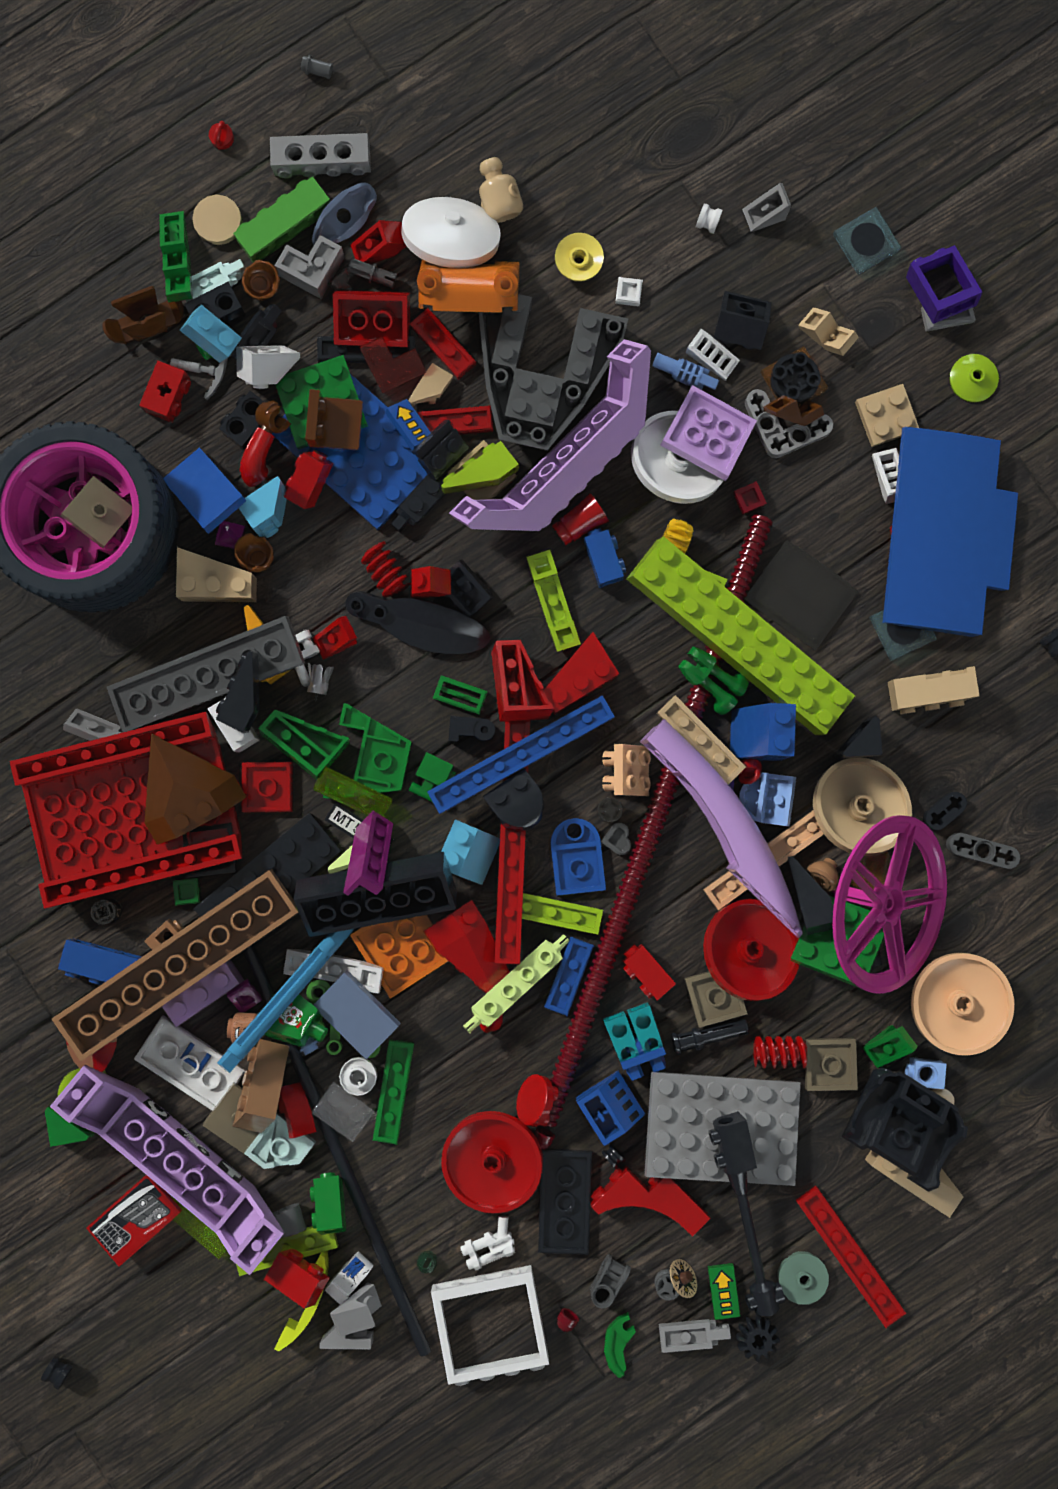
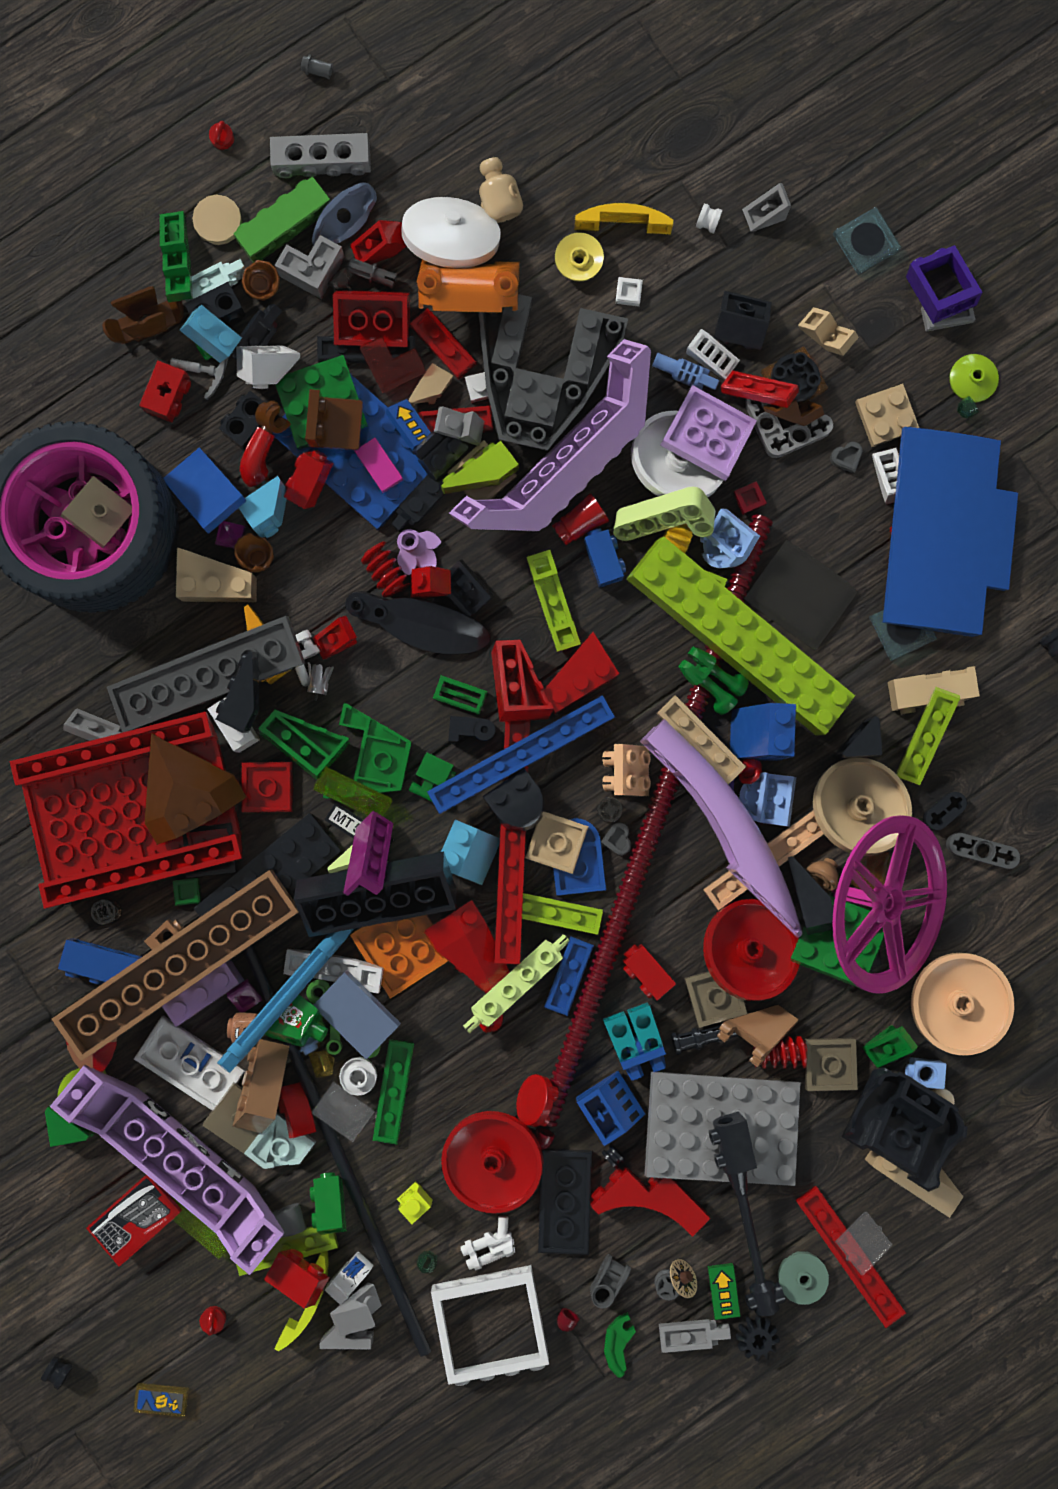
(161, 1399): none -> tile
(212, 1320): none -> red tile
(322, 1063): none -> clear yellow slope
(378, 465): none -> dark pink tile
(414, 1202): none -> neon yellow brick
(420, 553): none -> lavender plate
(458, 425): none -> light grey slope
(477, 387): none -> white plate
(557, 842): none -> tan tile
(624, 213): none -> yellow slope
(664, 512): none -> yellowish green beam
(729, 542): none -> light blue slope
(760, 389): none -> red tile
(761, 1029): none -> medium nougat flag
(847, 457): none -> dark grey tile
(863, 1243): none -> clear piece
(928, 735): none -> lime plate
(967, 407): none -> clear green hinge

